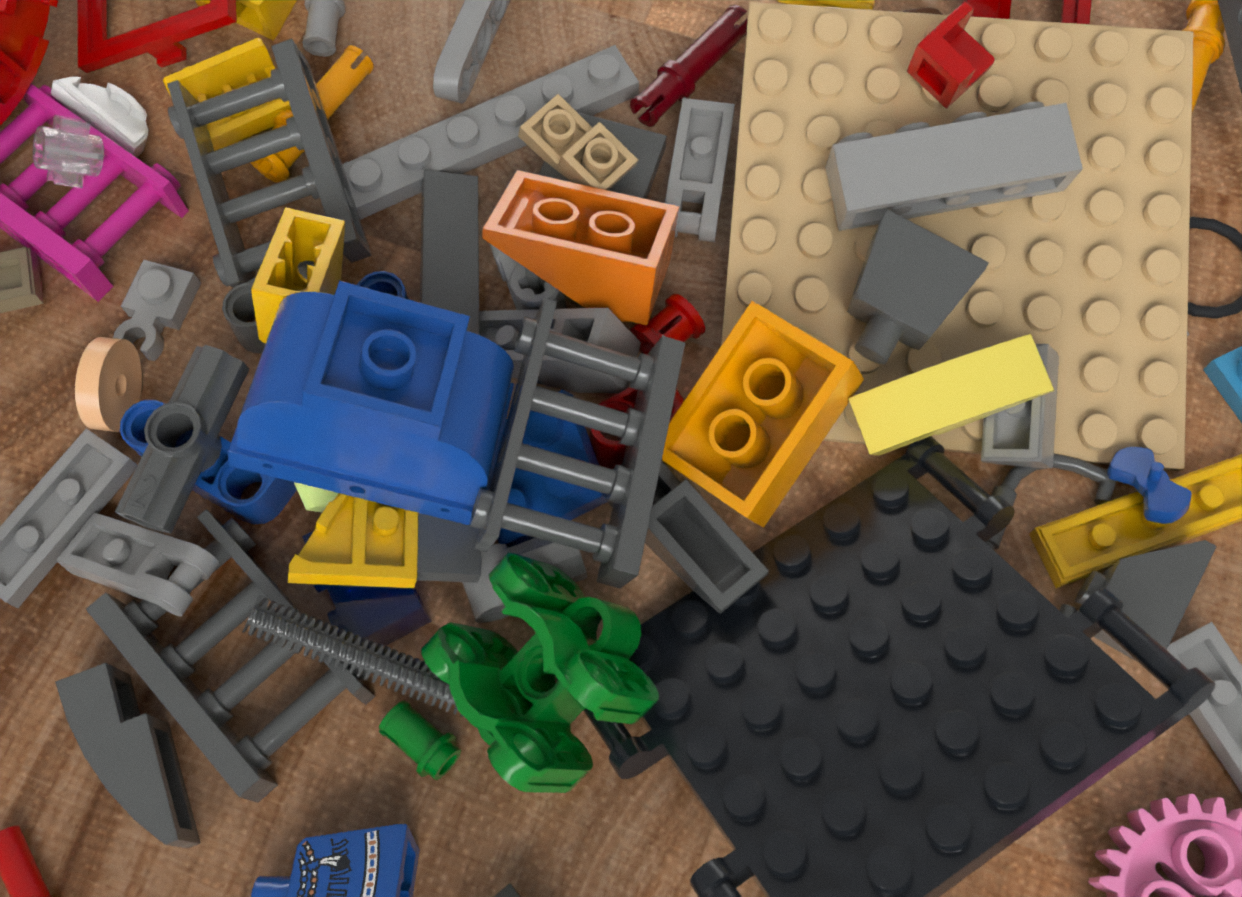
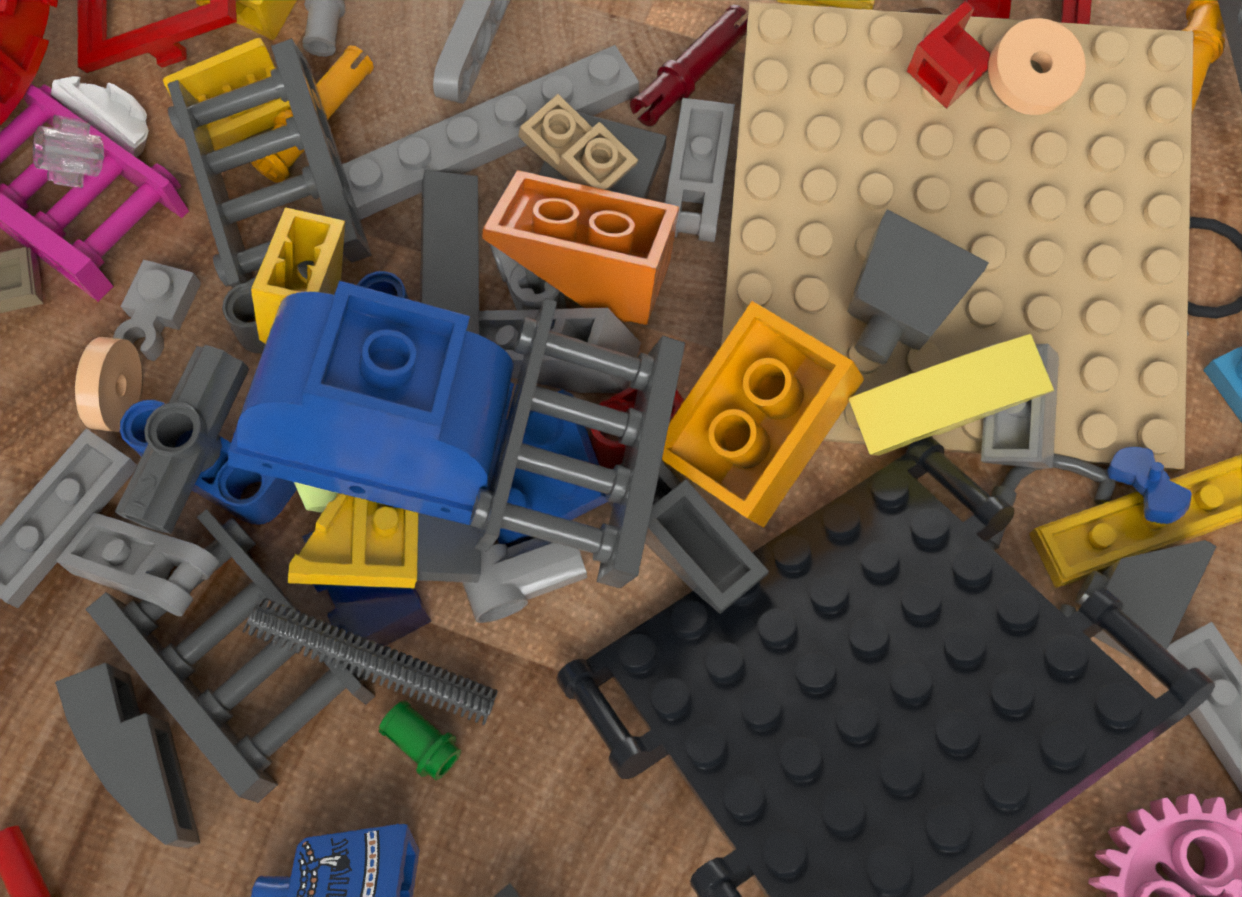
(515, 693): green piece -> none
(678, 316): red bush -> none
(953, 164): light grey brick -> none
(1053, 49): none -> light nougat piece

